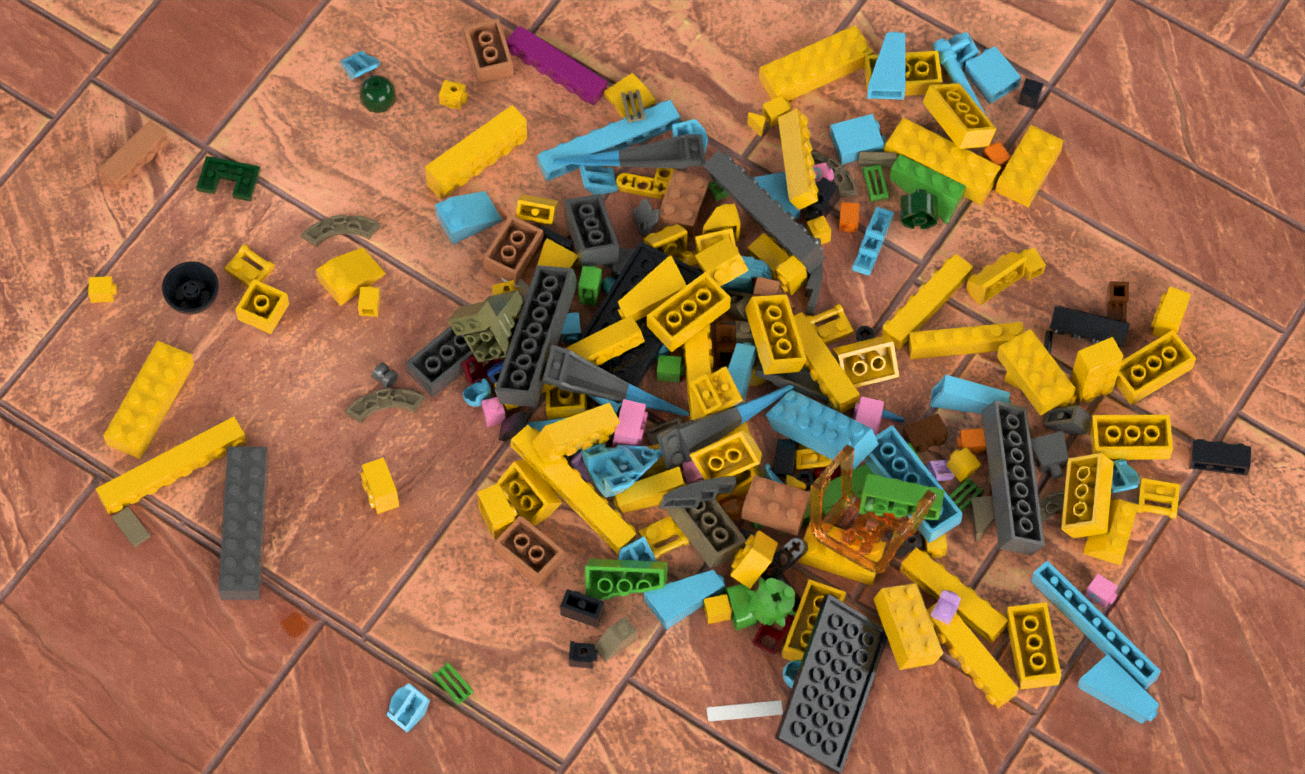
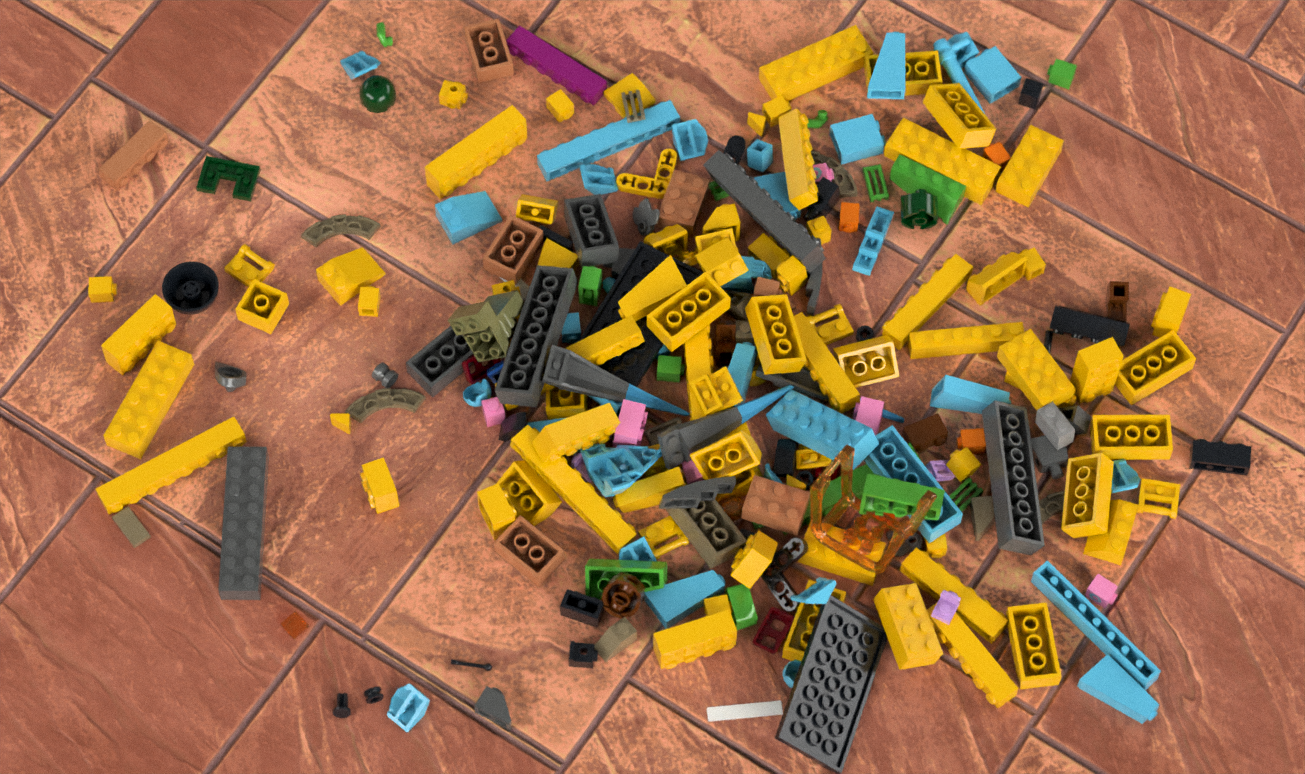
(139, 335): none -> yellow brick
(229, 376): none -> dark grey piece
(341, 421): none -> yellow slope
(342, 709): none -> black piece
(373, 695): none -> black bush
(381, 34): none -> bright green arm
(442, 671): bright green tile -> none
(487, 667): none -> black hinge
(494, 707): none -> dark grey slope
(560, 106): none -> yellow brick
(623, 595): none -> reddish brown brick
(668, 153): dark grey plate -> none
(695, 639): none -> yellow brick
(735, 148): none -> black piece
(760, 155): none -> medium azure brick
(772, 601): bright green brick -> none
(817, 593): none -> medium azure slope
(819, 120): none -> bright green arm
(876, 158): dark tan tile -> none
(1055, 426): none -> light grey brick
(1061, 73): none -> bright green brick

